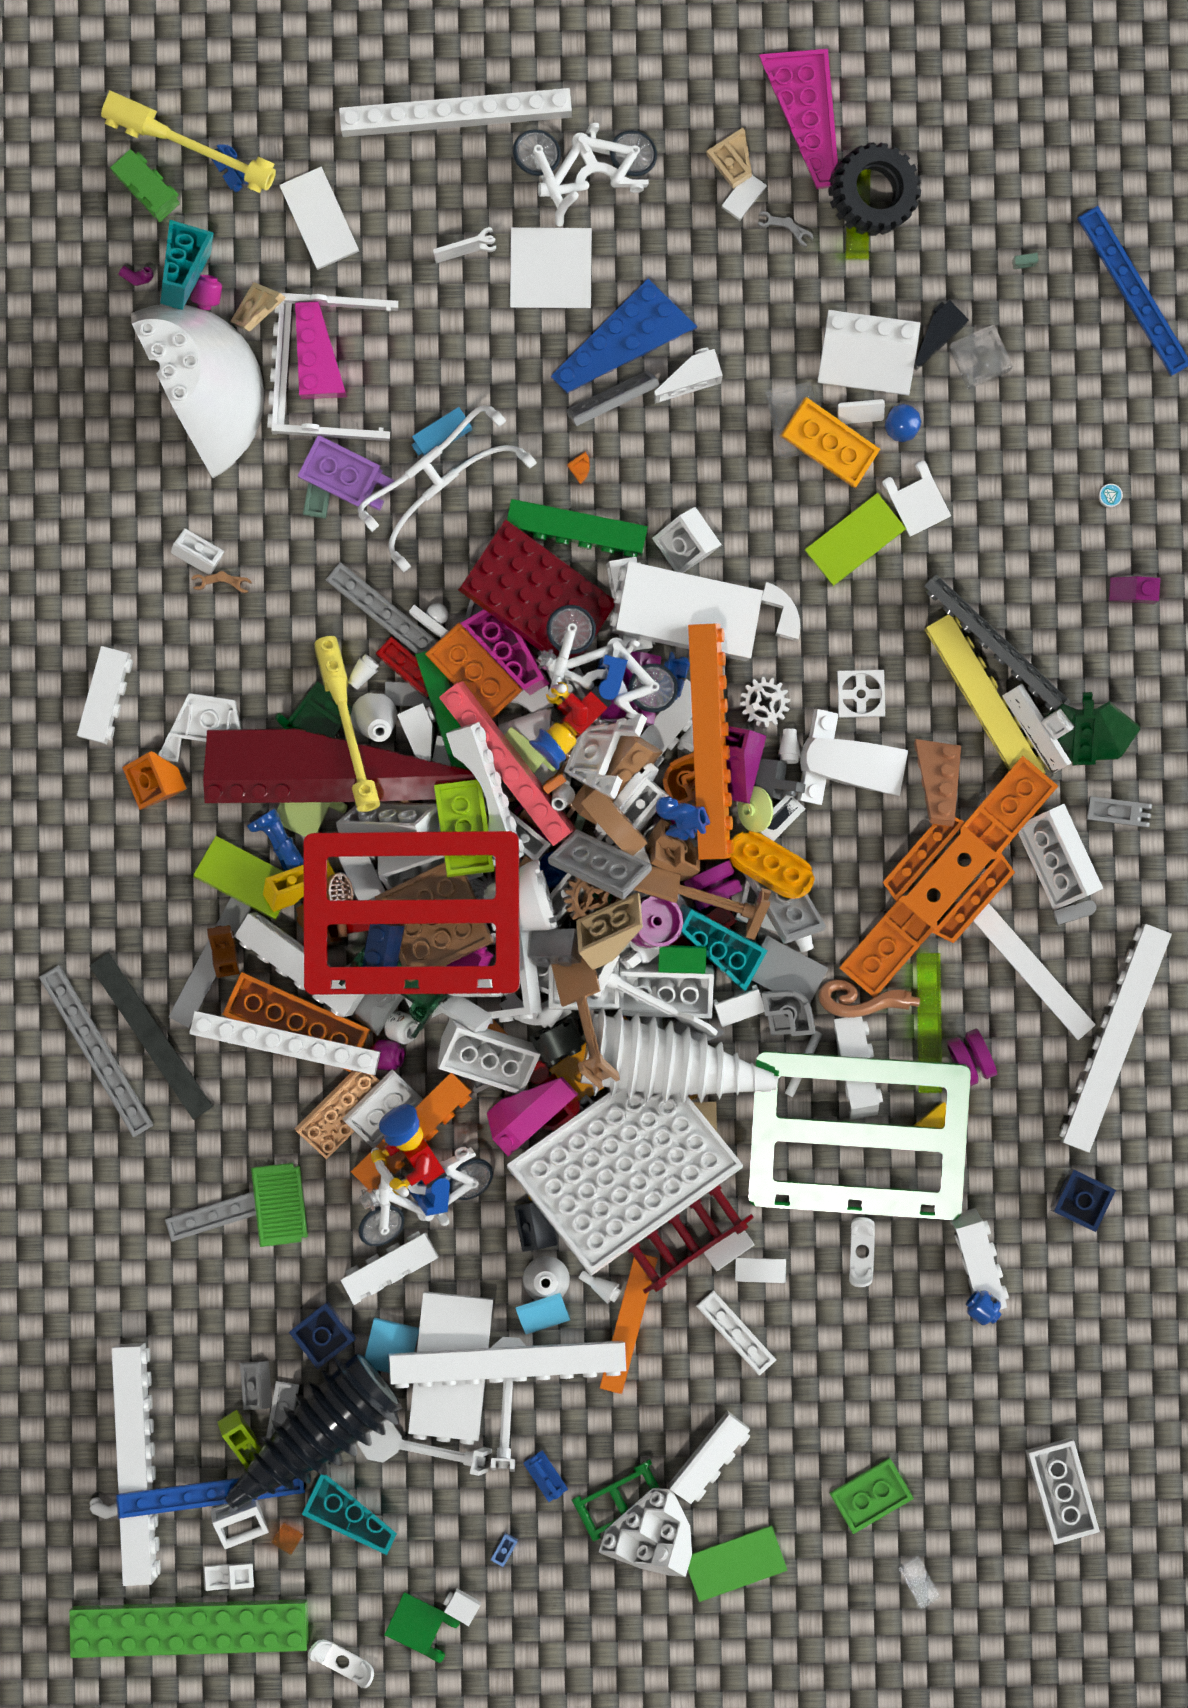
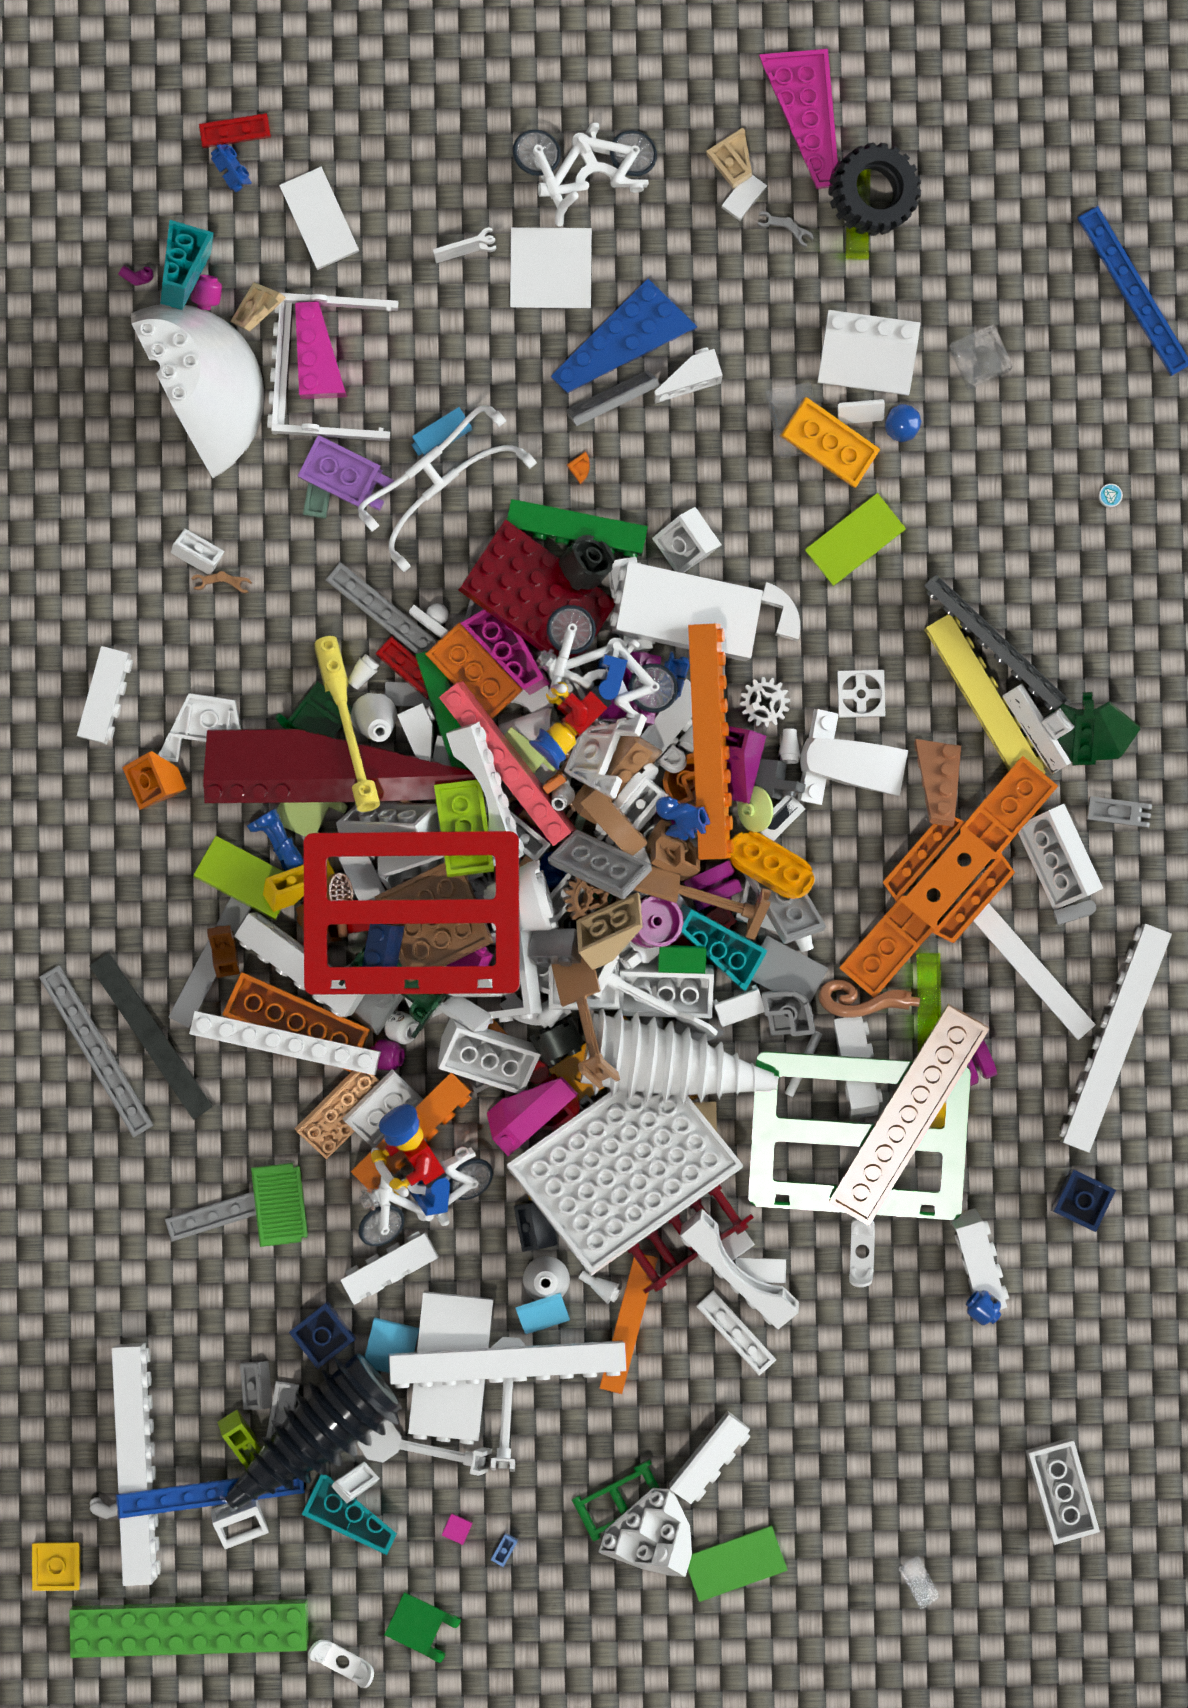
(55, 1566): none -> yellow plate
(140, 120): light yellow bar -> none
(146, 184): bright green wedge -> none
(228, 1576): white slope -> none
(235, 130): none -> red tile
(287, 1538): clear orange tile -> none
(355, 1482): none -> white tile
(455, 112): white brick -> none
(457, 1528): none -> dark pink tile
(461, 1606): white brick -> none
(545, 1476): blue hinge -> none
(586, 563): none -> pearl dark grey brick
(673, 760): none -> white tile
(770, 1300): none -> white arch
(871, 1495): bright green tile -> none
(908, 1114): none -> plate
(919, 503): white flag -> none
(943, 326): black slope -> none
(1025, 261): sand green tile -> none
(1134, 589): magenta slope -> none

